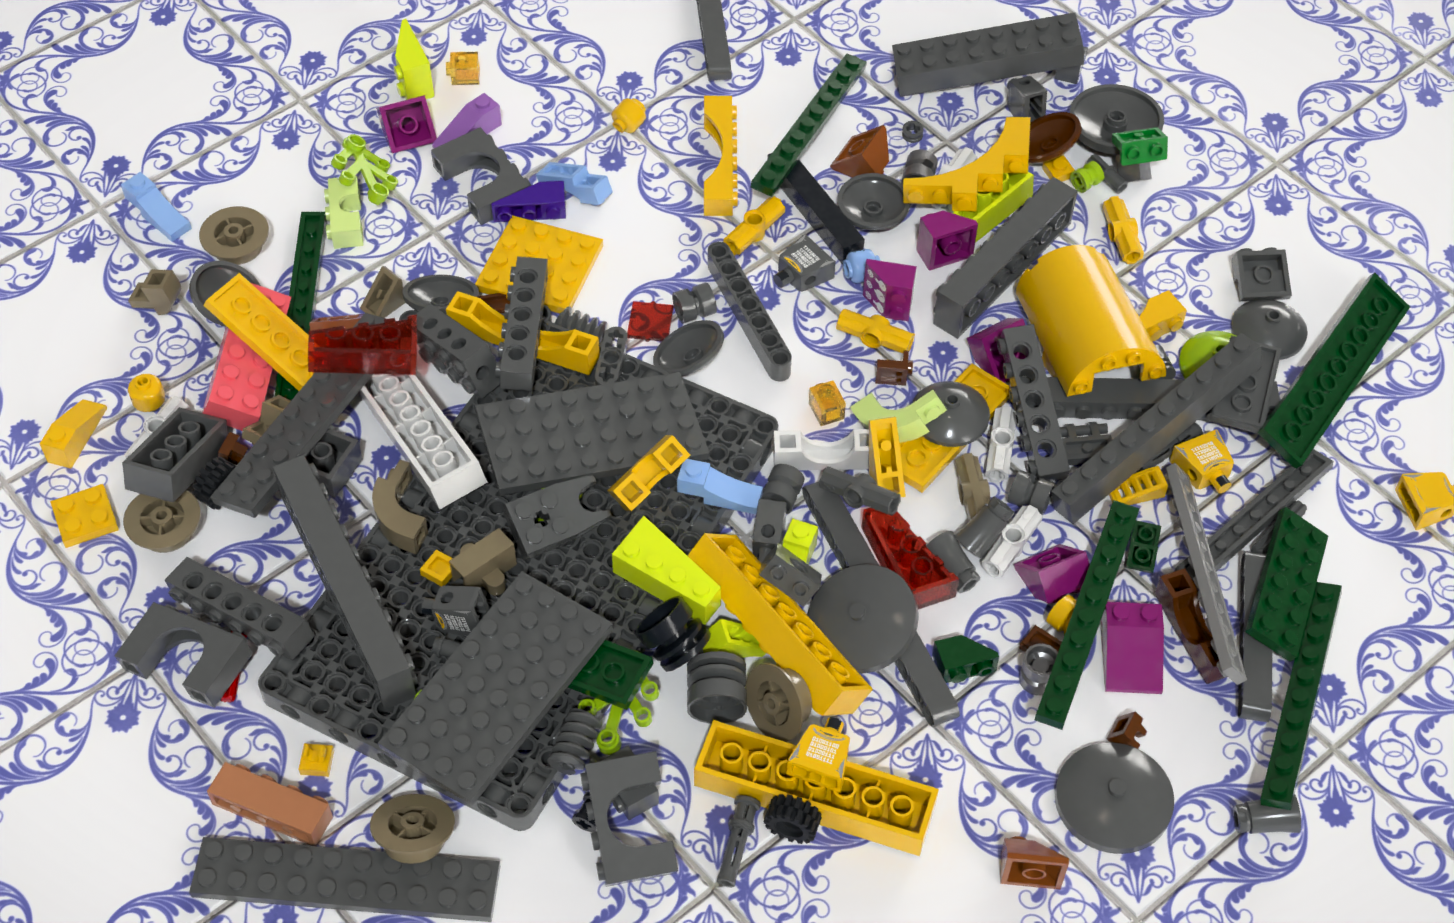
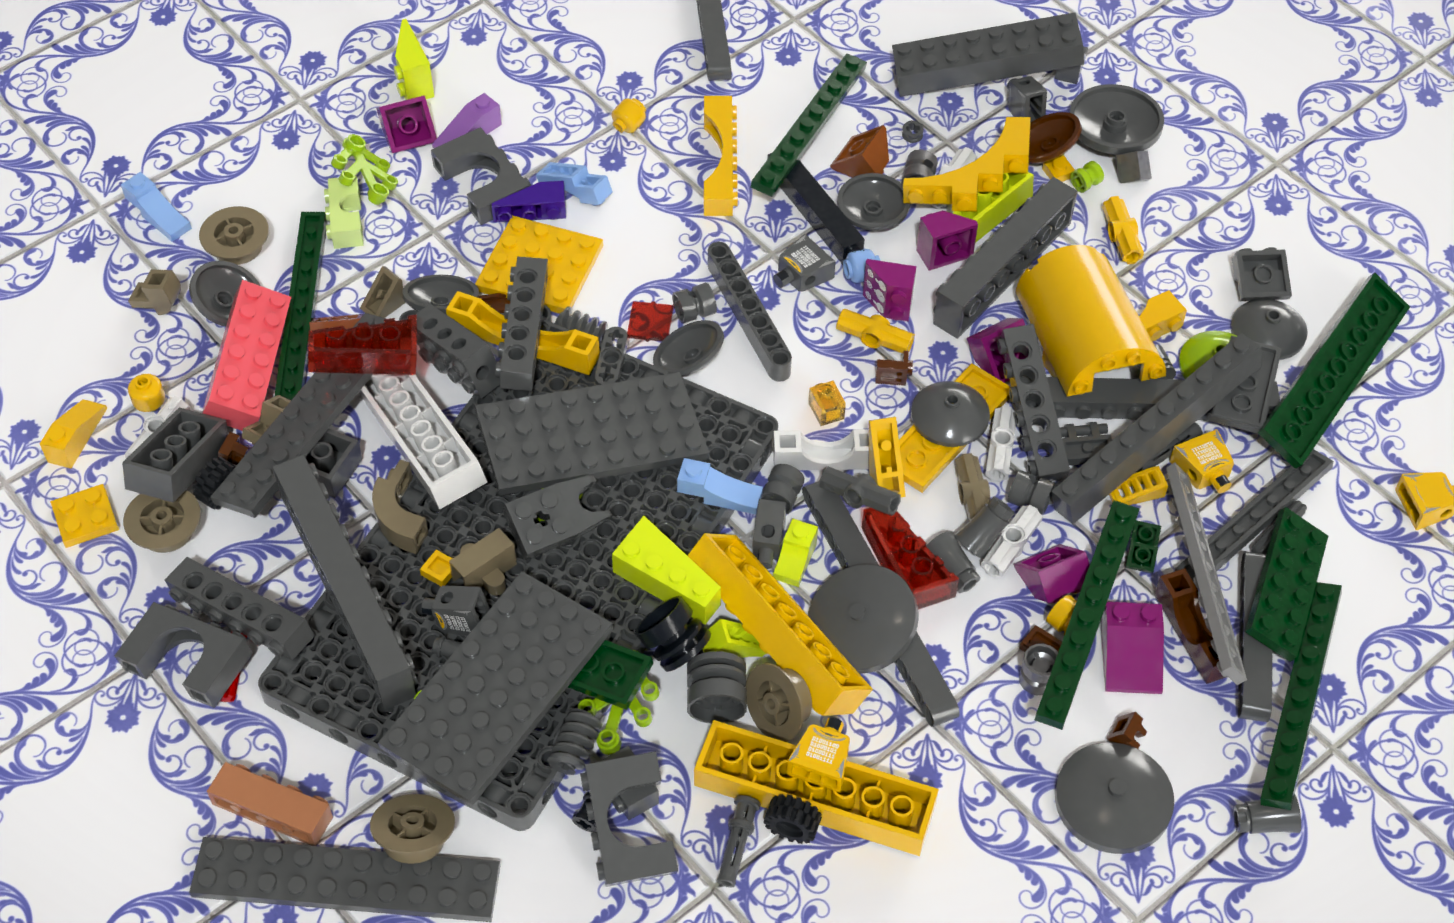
(263, 328): yellow plate -> none
(316, 760): yellow tile -> none
(463, 68): clear yellow brick -> none
(653, 466): yellow arch -> none
(754, 225): yellow piece -> none
(790, 574): dark grey brick -> none
(910, 420): yellowish green arch -> none
(963, 658): dark green slope -> none
(1031, 864): dark orange slope -> none
(1111, 177): dark grey axle -> none
(1141, 146): green bracket -> none

